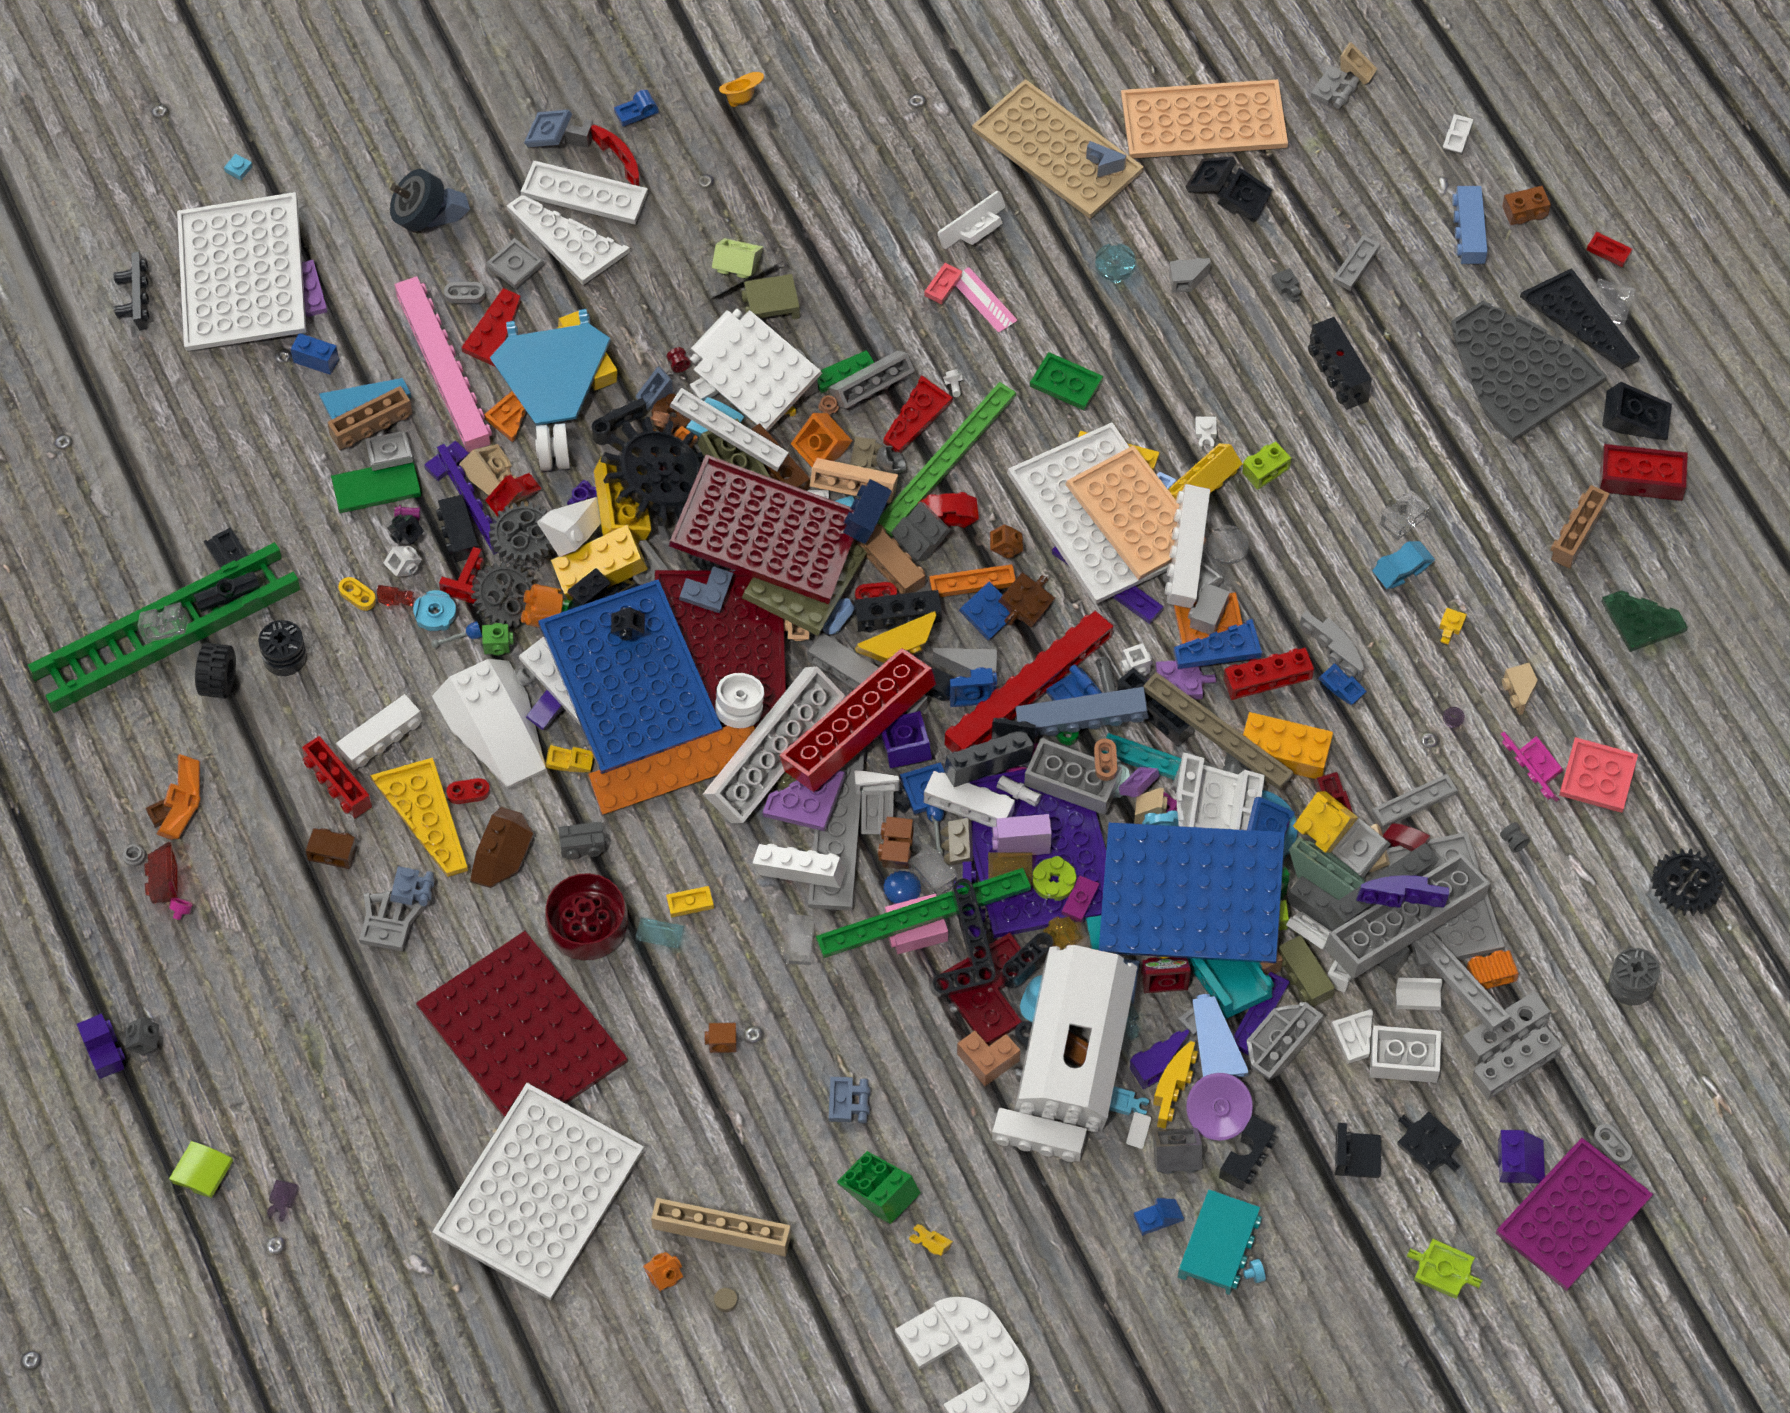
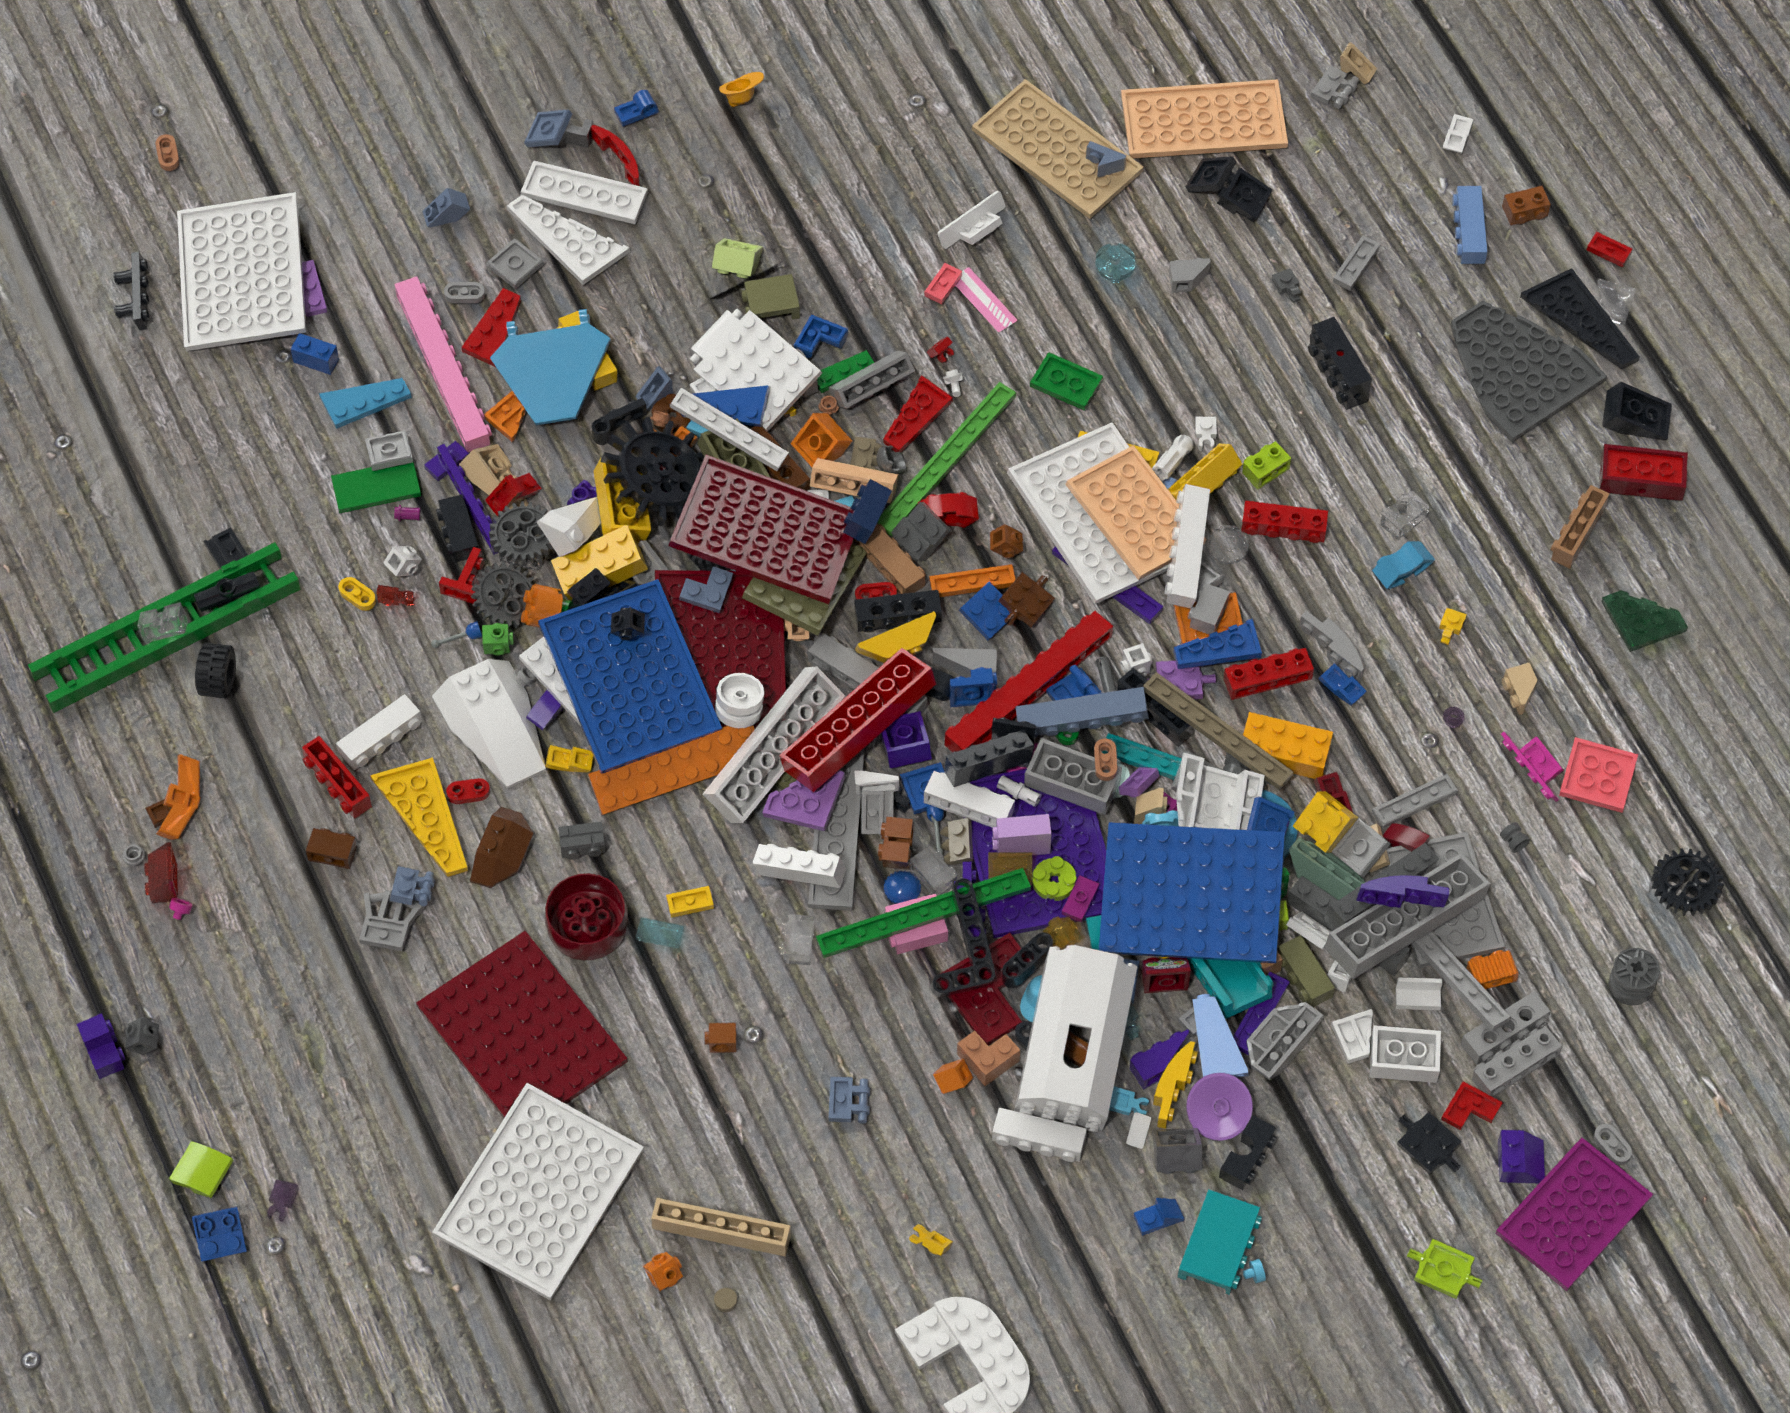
(167, 154): none -> nougat plate
(219, 1233): none -> blue plate
(238, 167): medium azure plate -> none
(282, 648): black wheel -> none
(370, 418): medium nougat brick -> none
(405, 529): black brick -> none
(416, 200): black wheel -> none
(438, 621): medium azure plate -> none
(552, 447): white wheel -> none
(678, 359): dark red wheel -> none
(741, 403): none -> blue wing
(819, 330): none -> blue brick
(840, 614): light blue plate -> none
(880, 1186): green slope -> none
(939, 349): none -> red tile
(953, 1076): none -> orange panel
(1173, 457): none -> white piece
(1284, 521): none -> red brick
(1357, 1153): black bracket -> none
(1468, 1101): none -> red plate

